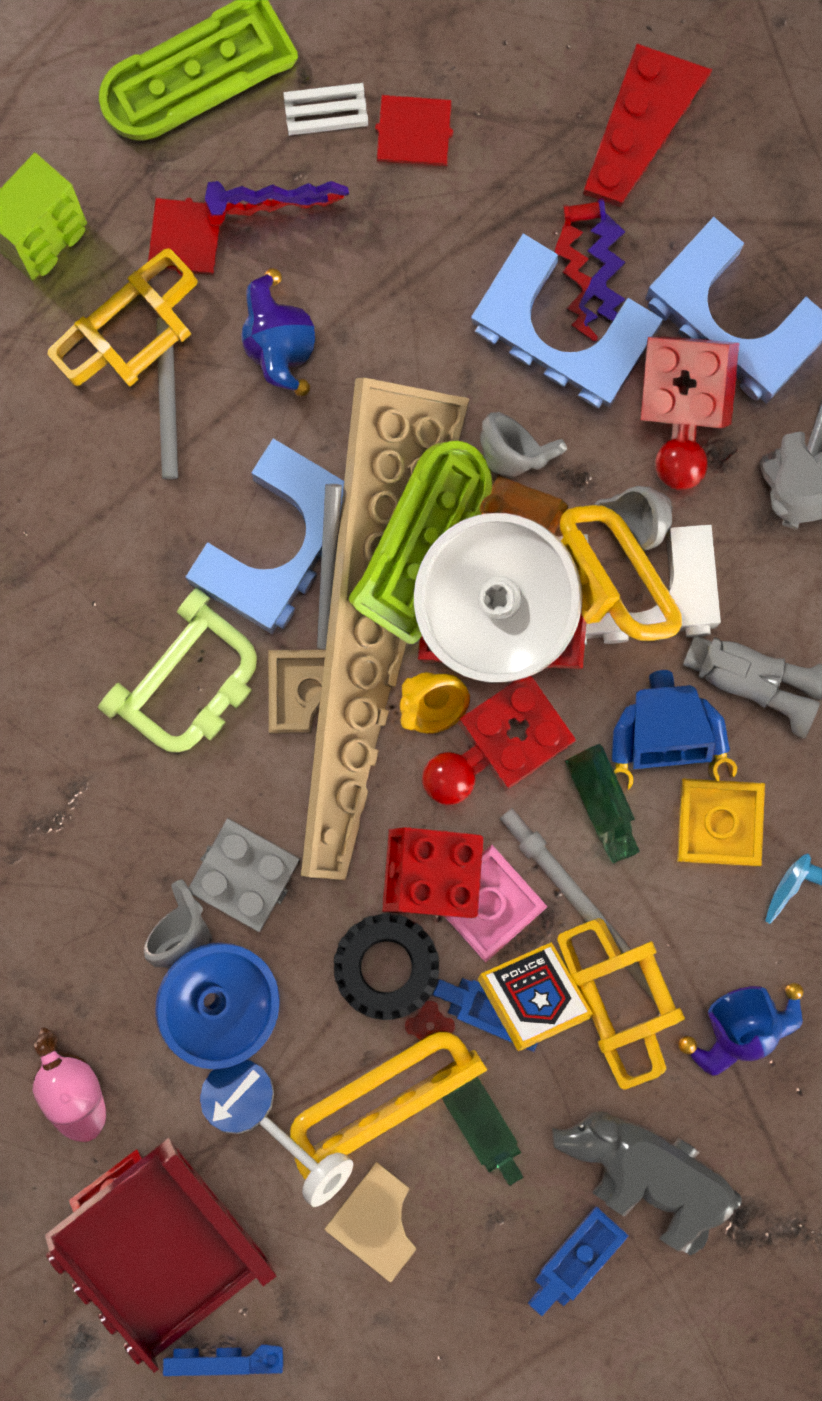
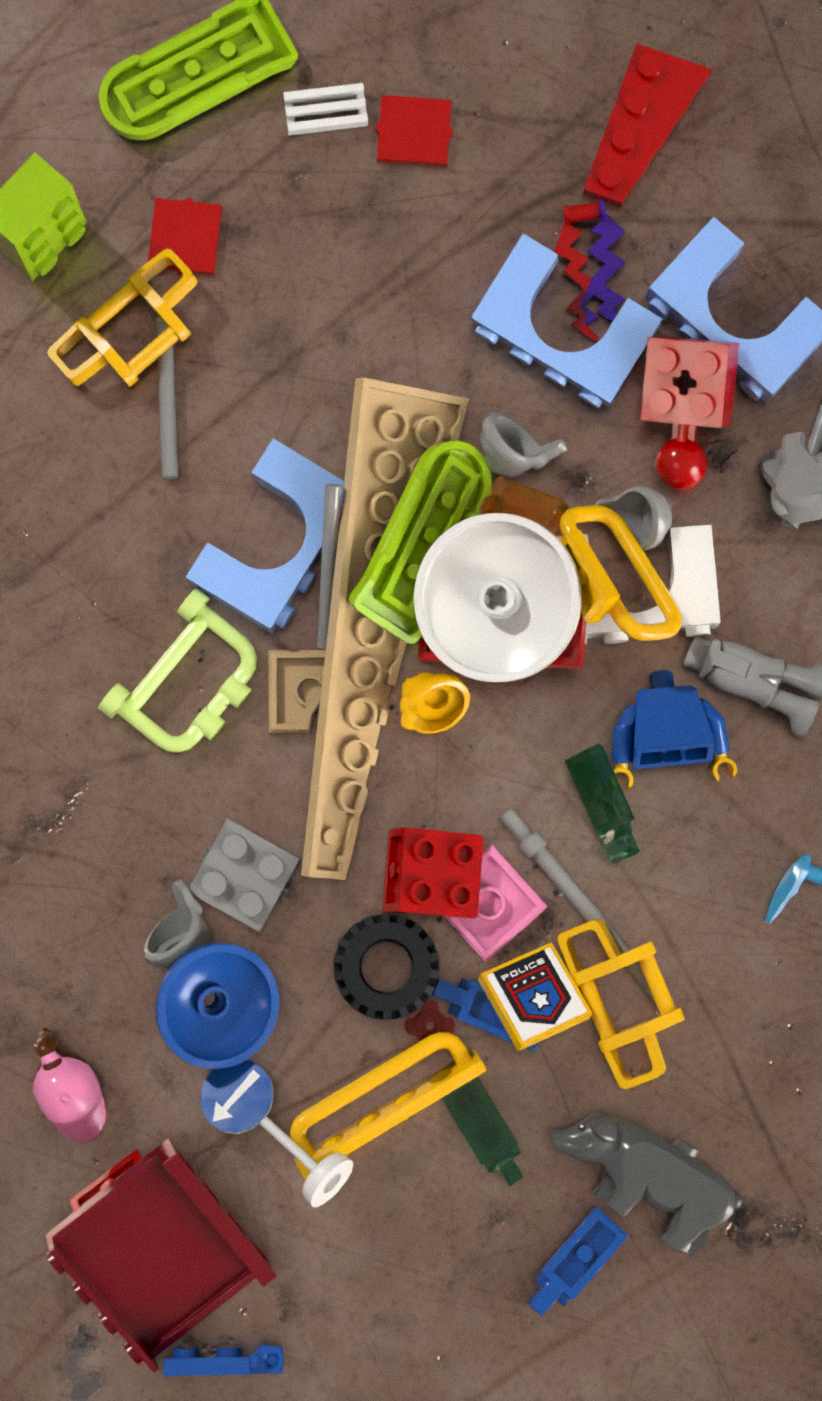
(276, 335): piece -> none
(303, 196): dark purple piece -> none
(372, 1223): tan tile -> none
(451, 776): red brick -> none
(721, 822): yellow tile -> none
(745, 1027): blue piece -> none

